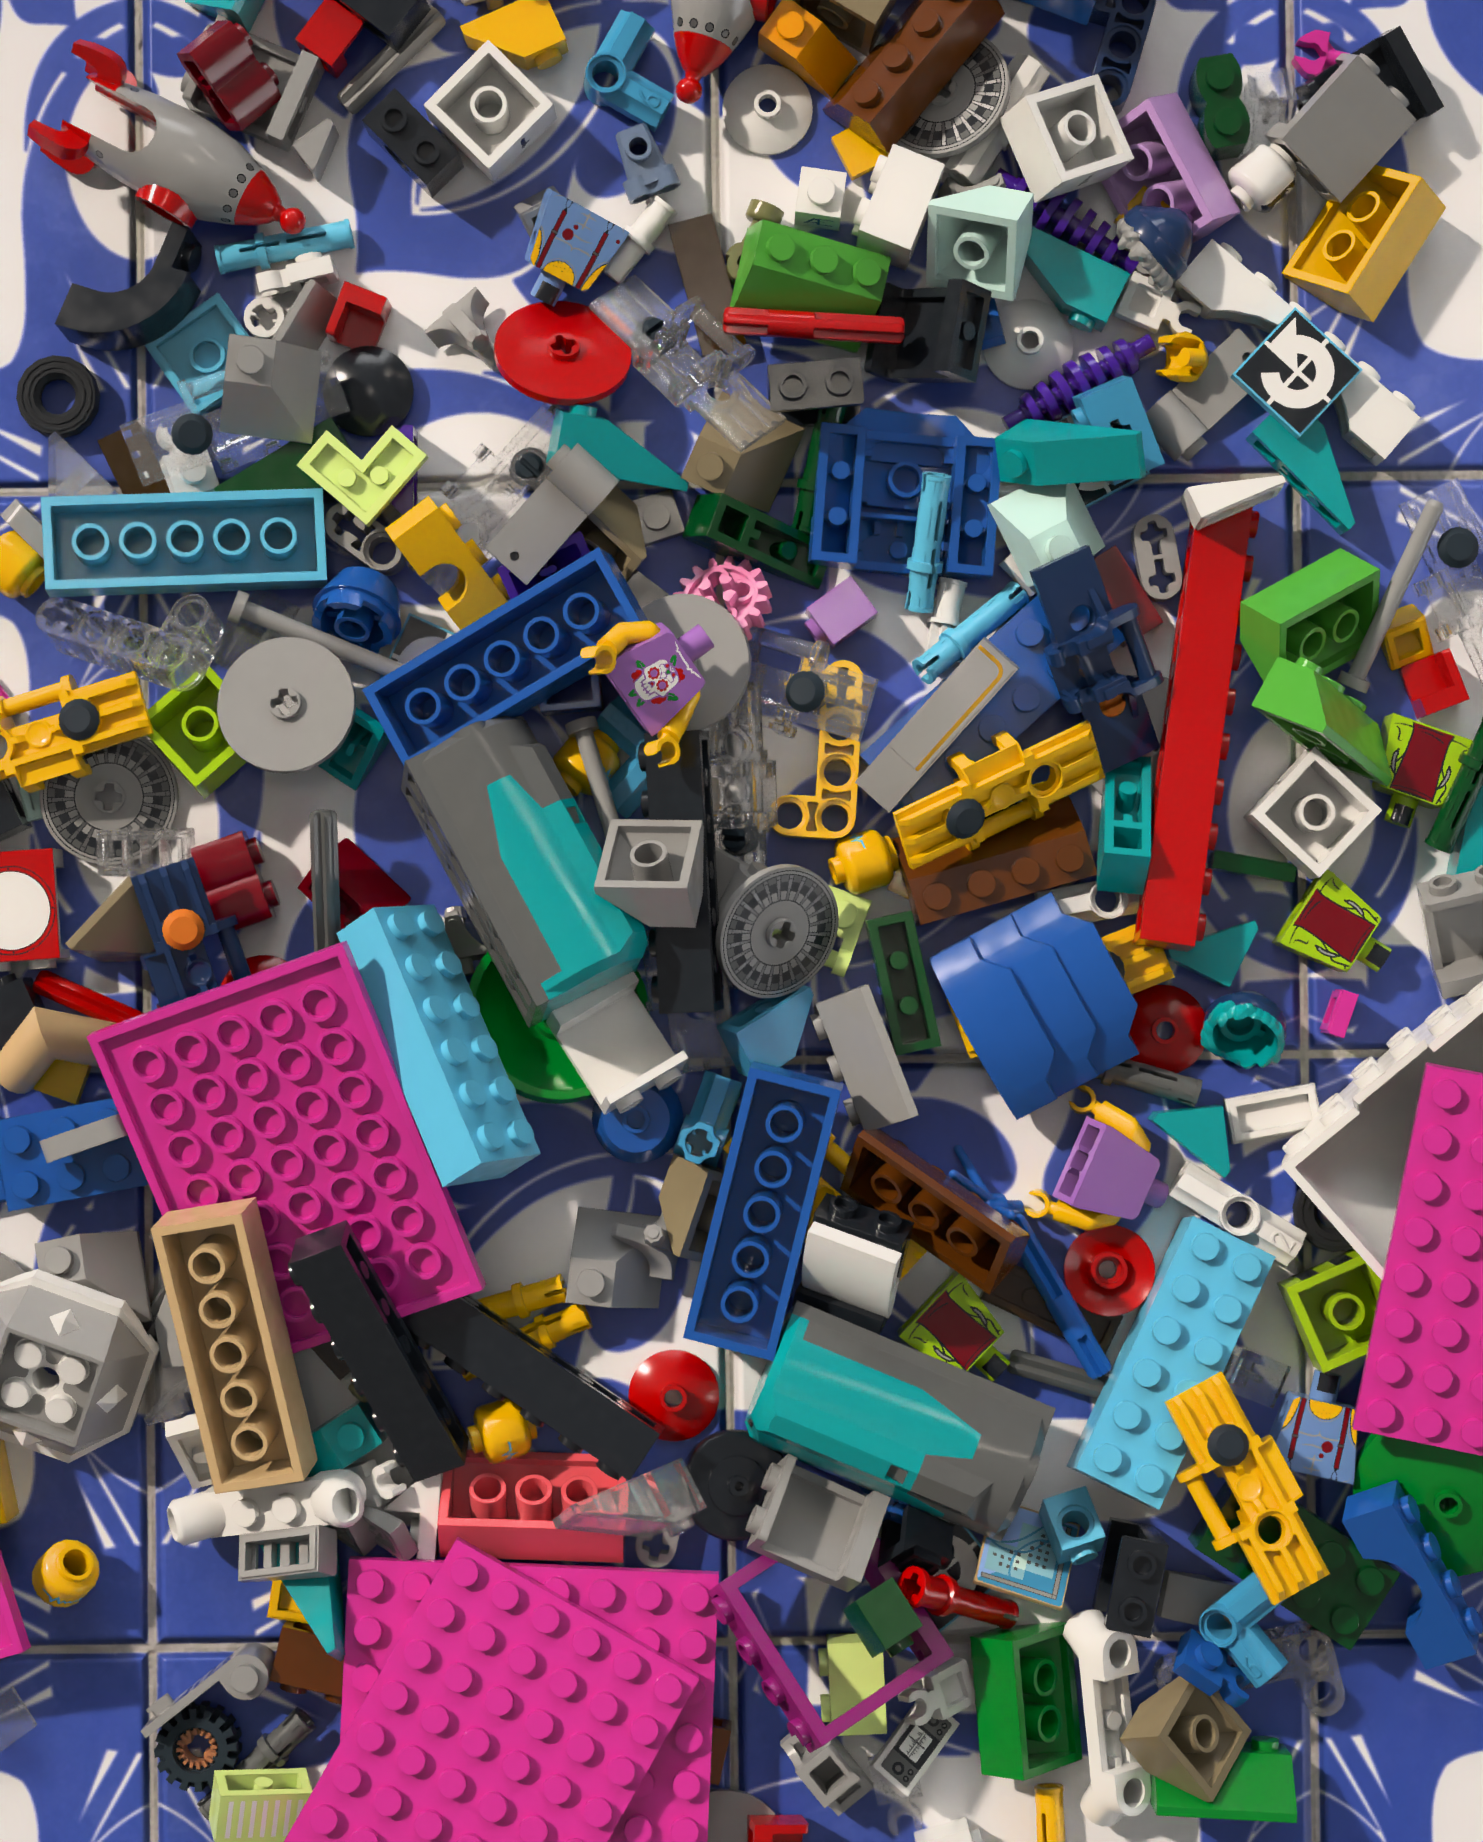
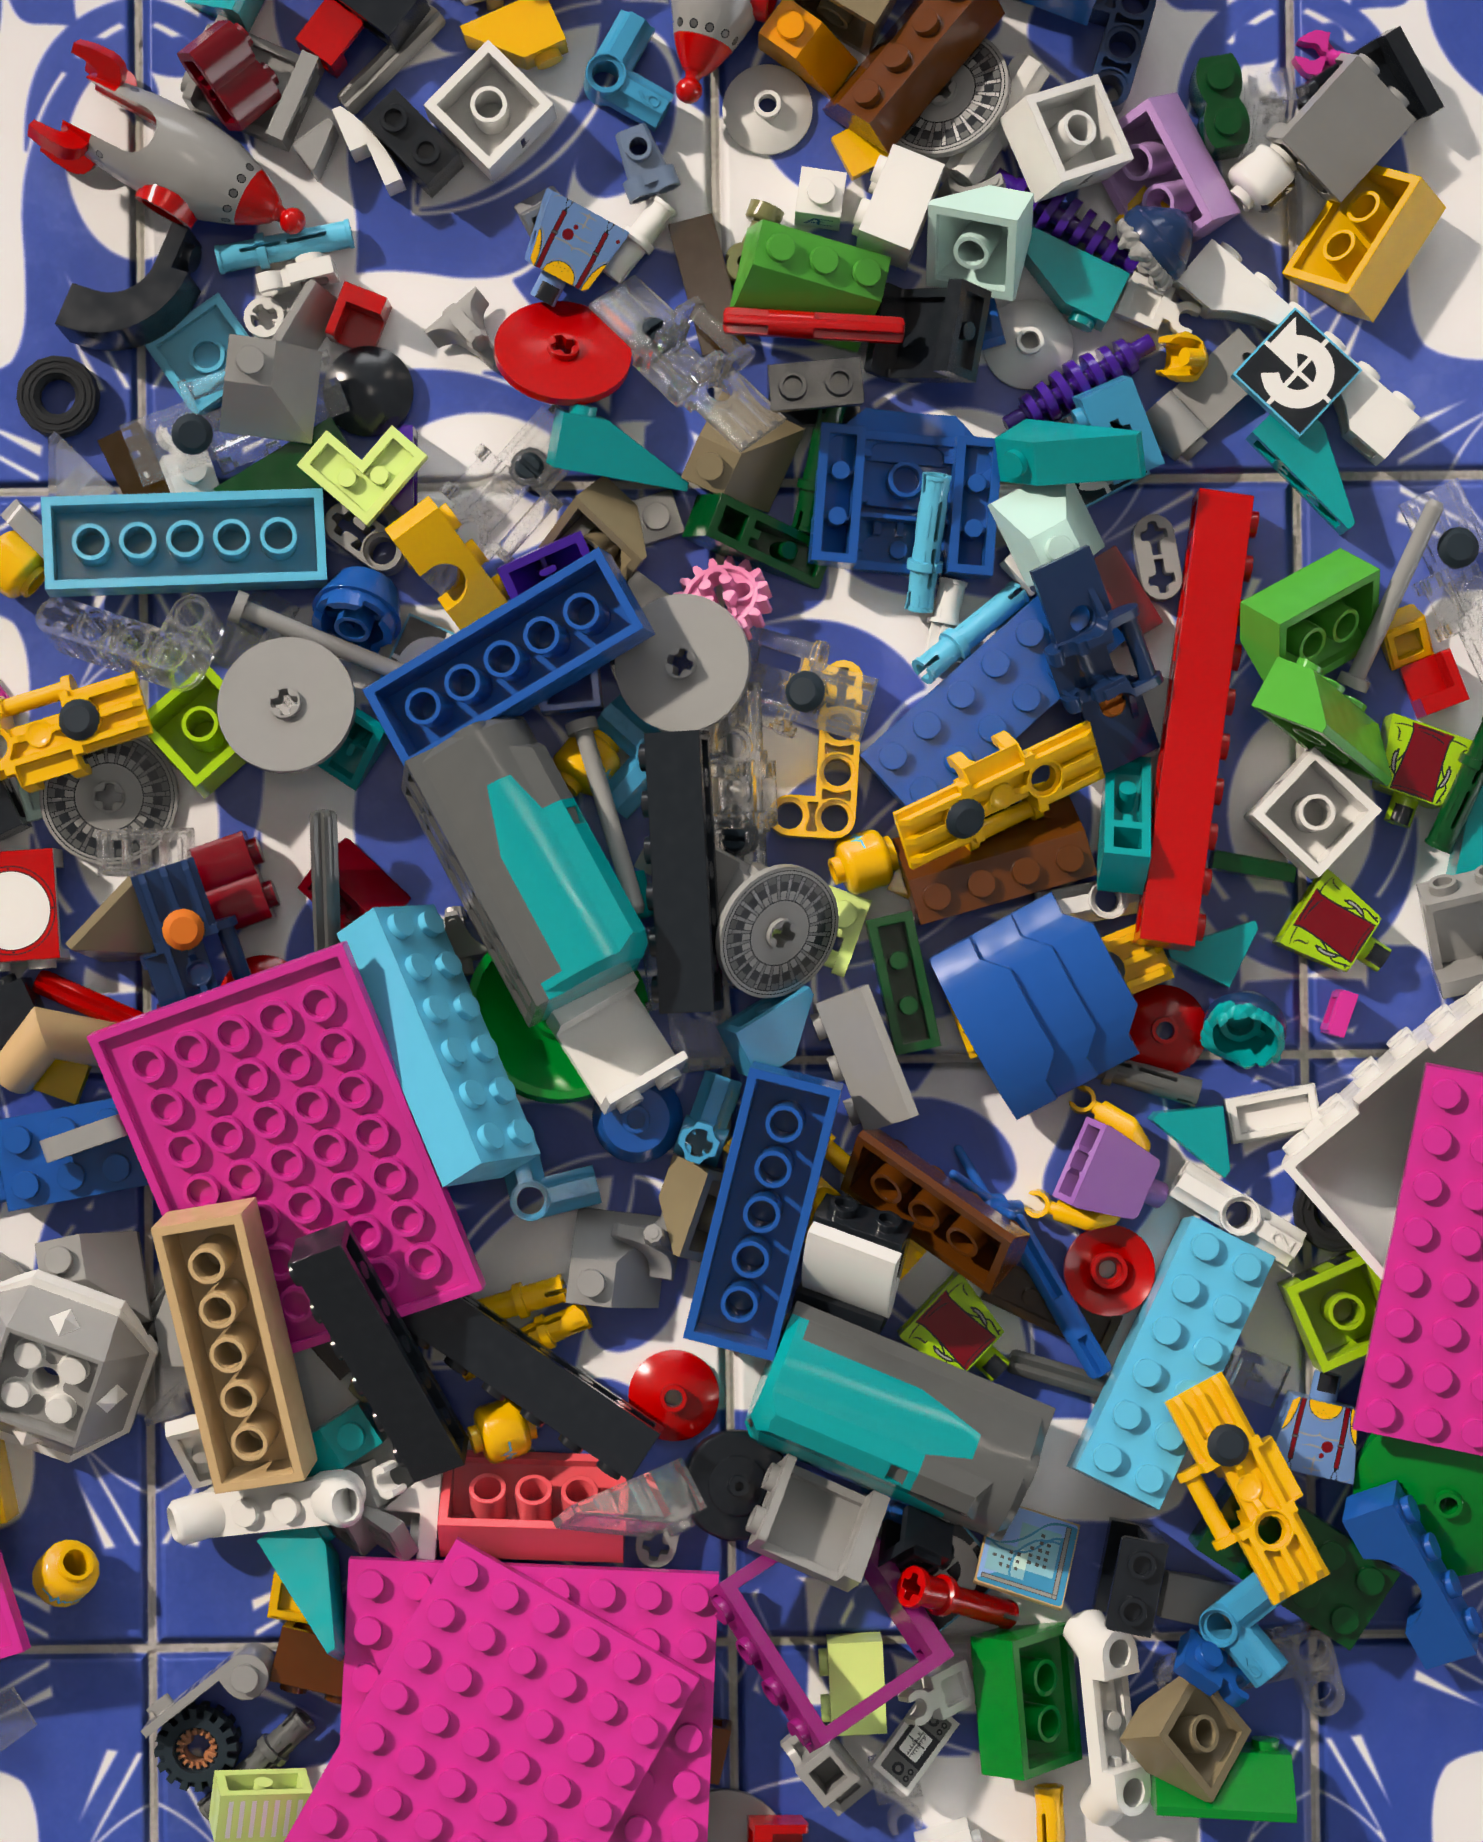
(316, 1554): light grey slope -> none
(364, 144): none -> white slope
(552, 512): light grey door -> none
(561, 1191): none -> dark azure piece
(654, 678): torso -> none
(654, 870): light grey slope -> none
(839, 613): medium lavender brick -> none
(883, 1619): dark green brick -> none
(936, 724): light grey slope -> none
(1078, 1508): medium azure brick -> none
(1217, 501): white slope -> none

